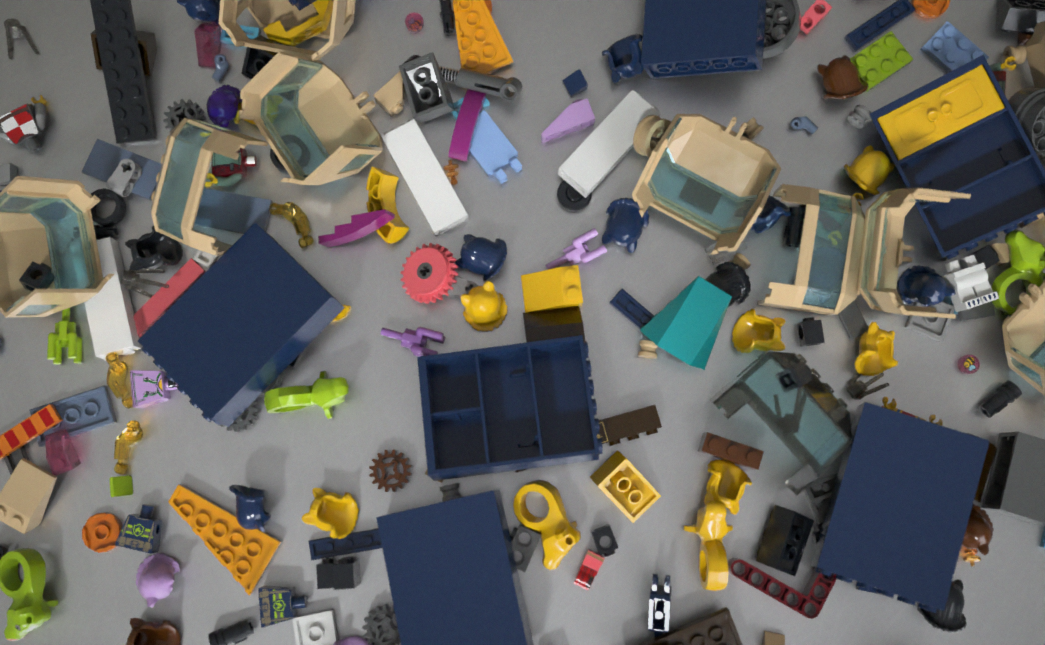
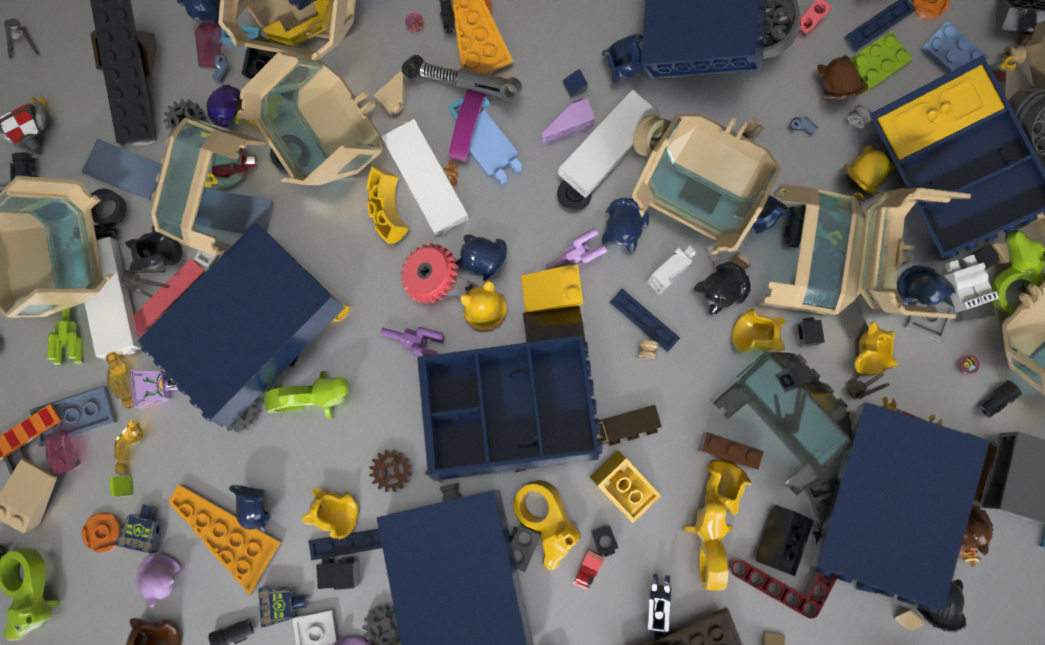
(22, 164): none -> black axle
(28, 278): black brick -> none
(122, 179): light grey piece -> none
(297, 217): clear yellow arm -> none
(359, 227): magenta slope -> none
(426, 88): dark grey slope -> none
(671, 268): none -> white hips
(690, 322): teal wedge -> none
(909, 619): none -> tan slope

